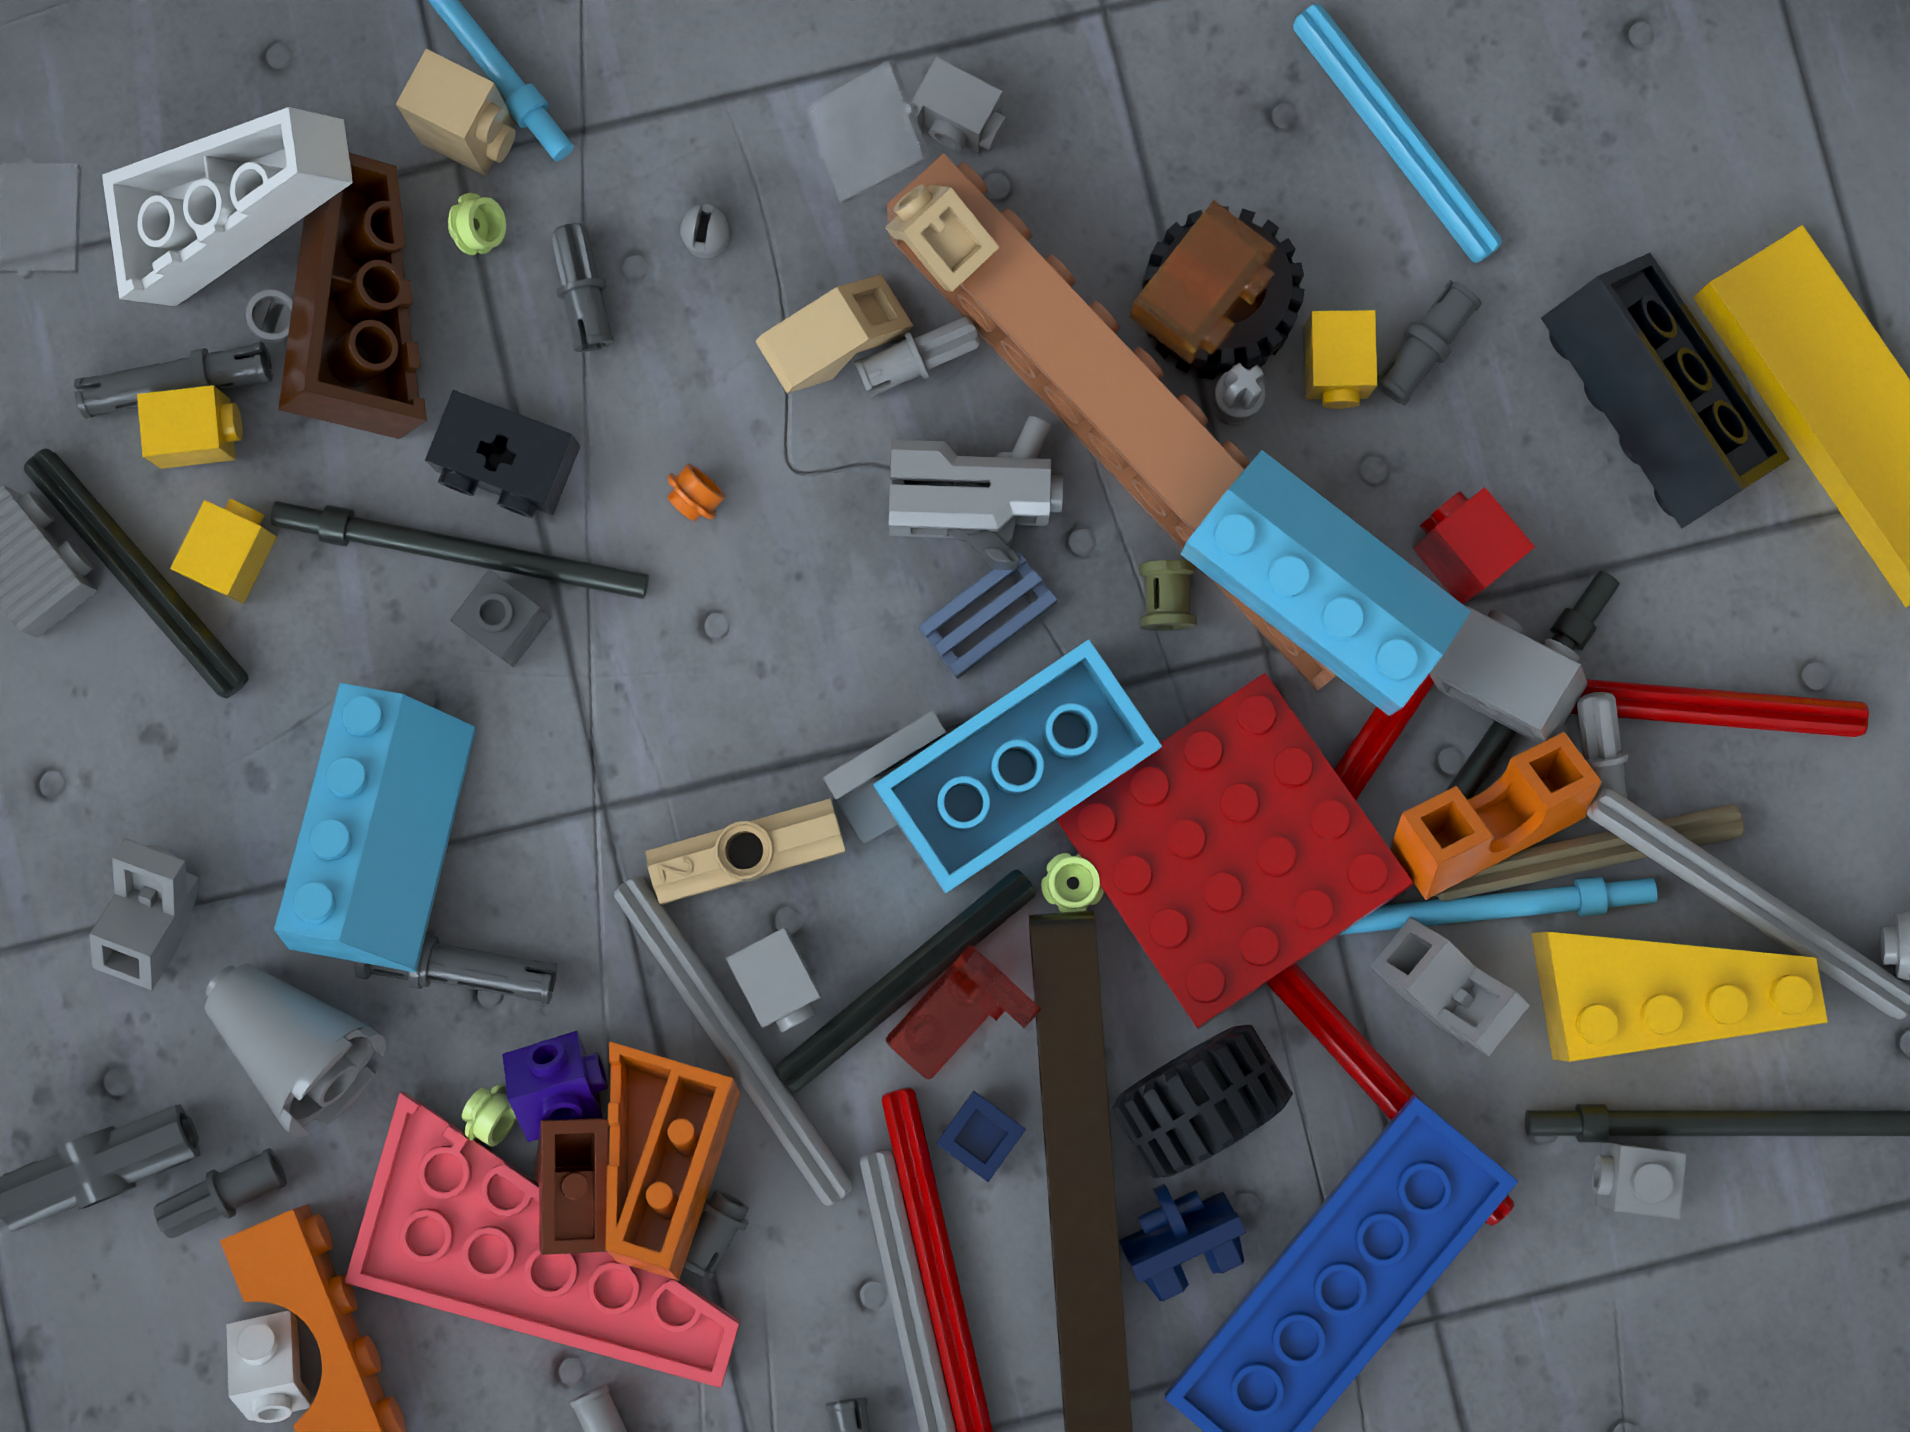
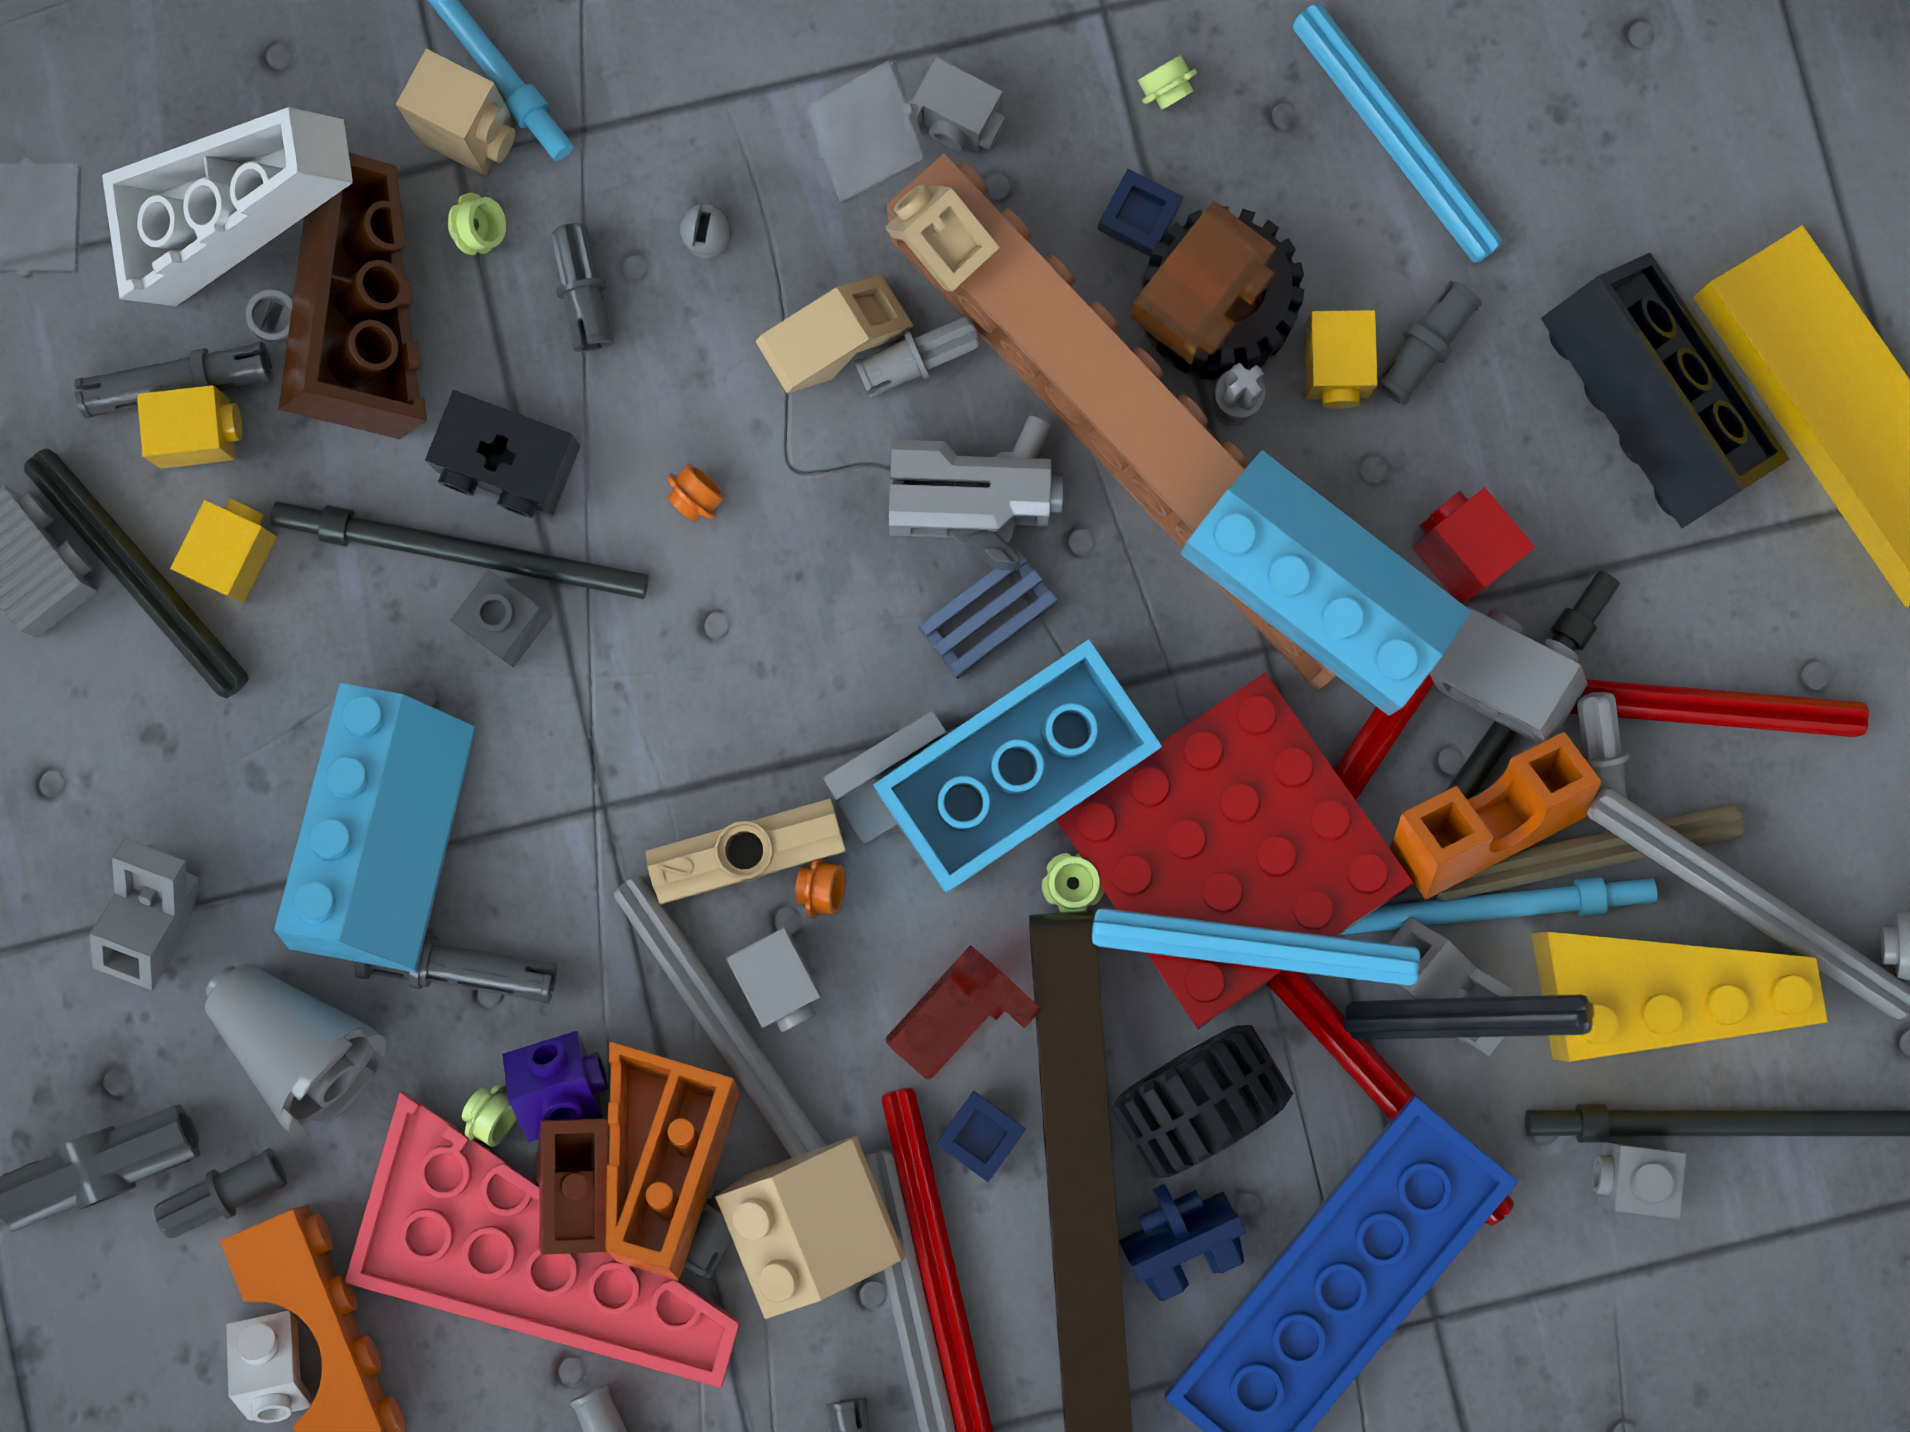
(809, 1226): none -> tan slope
(820, 888): none -> orange plate
(905, 981): pearl dark grey axle -> none
(1139, 212): none -> dark blue plate
(1167, 83): none -> yellowish green plate
(1167, 595): olive bush -> none
(1256, 946): none -> medium azure axle
(1470, 1017): none -> black axle

